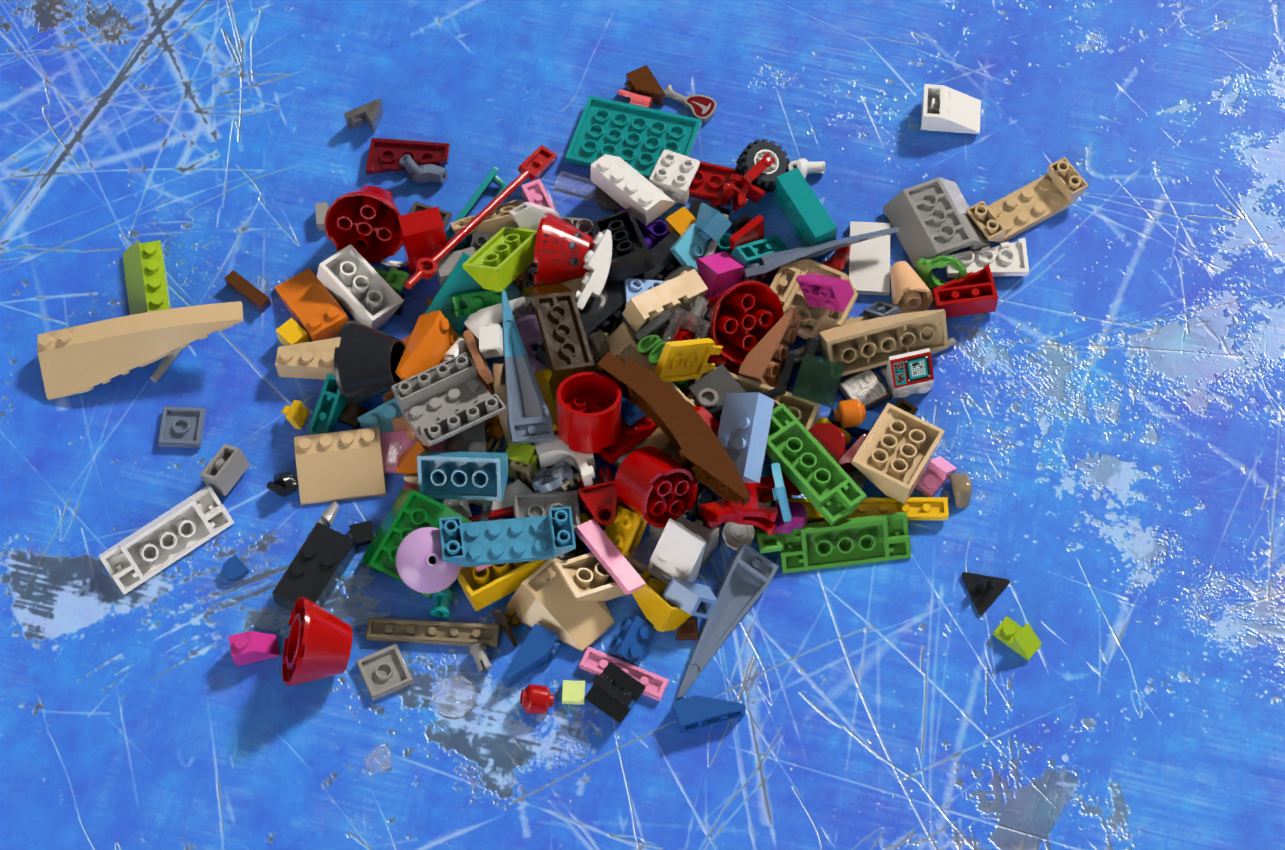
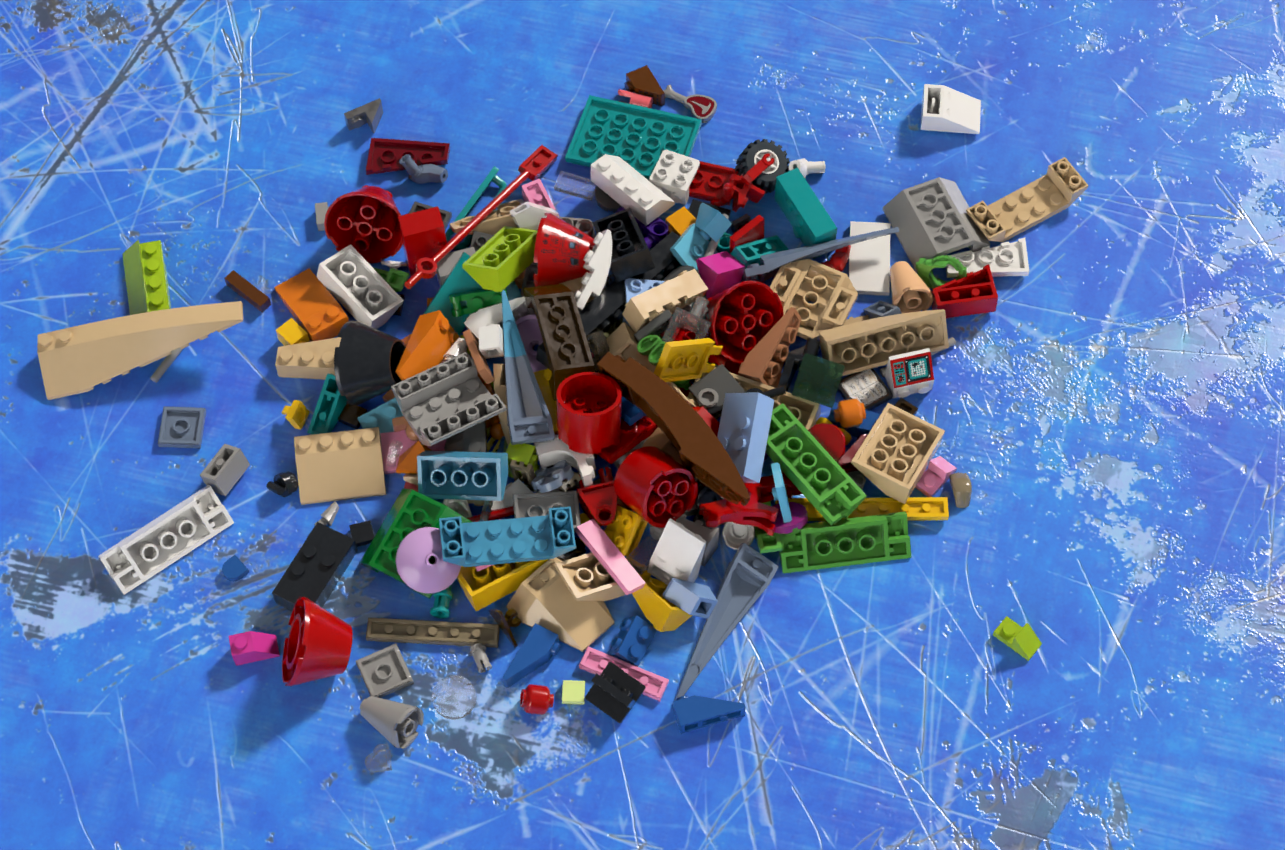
(393, 719): none -> light grey cone
(688, 630): reddish brown tile -> none
(825, 291): dark pink slope -> none
(984, 589): black piece -> none

